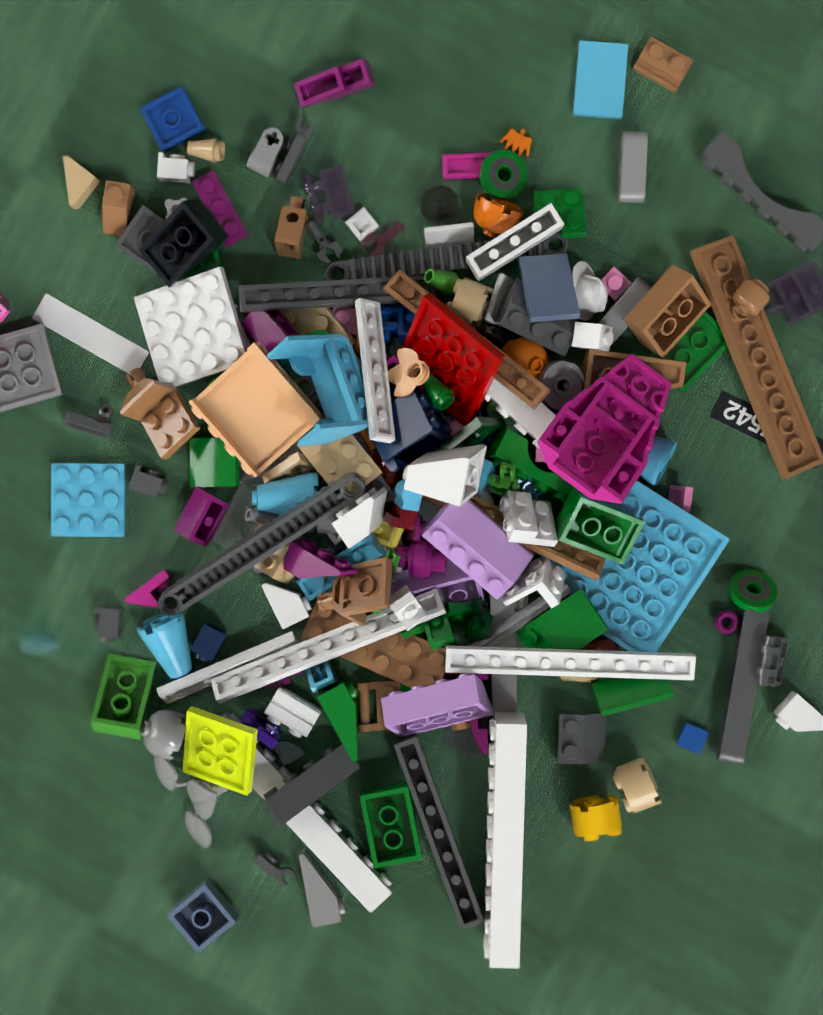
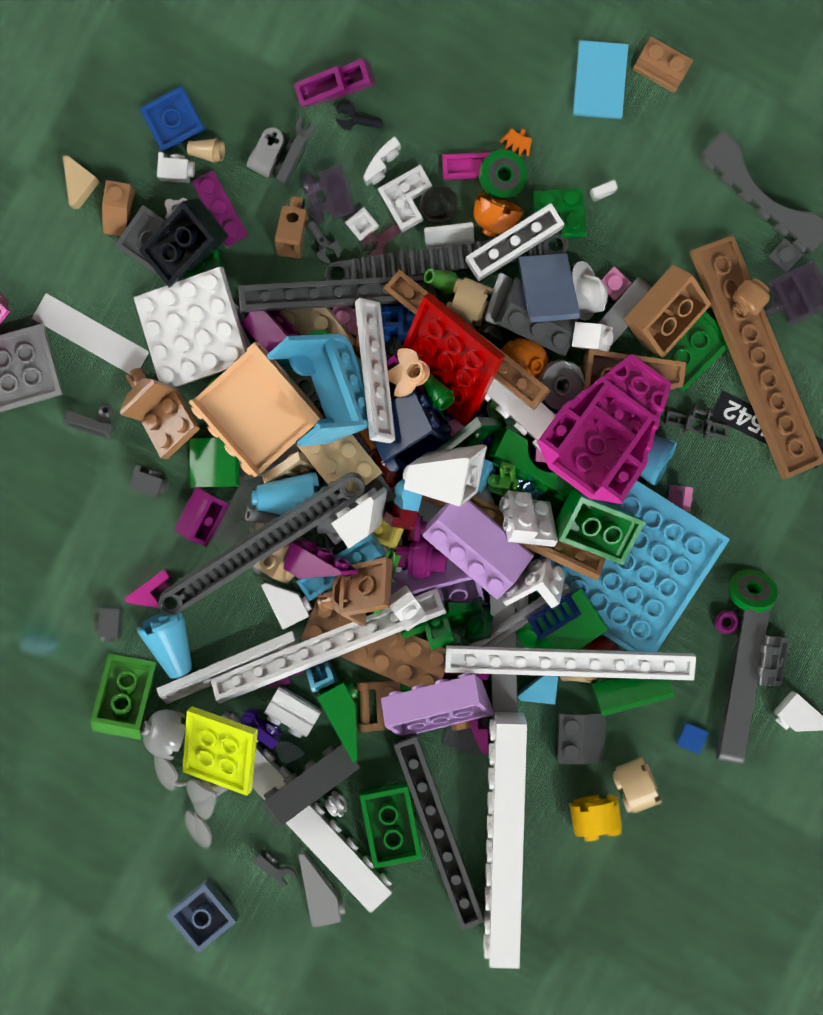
(88, 500): medium azure plate -> none
(208, 642): dark blue brick -> none
(336, 804): none -> white plate
(356, 119): none -> black bar
(377, 168): none -> white slope
(400, 194): none -> white plate
(540, 690): none -> medium azure slope
(550, 629): none -> clear blue slope
(603, 190): none -> white tile
(632, 167): light grey beam -> none
(691, 418): none -> dark grey piece
(784, 256): none -> dark grey plate

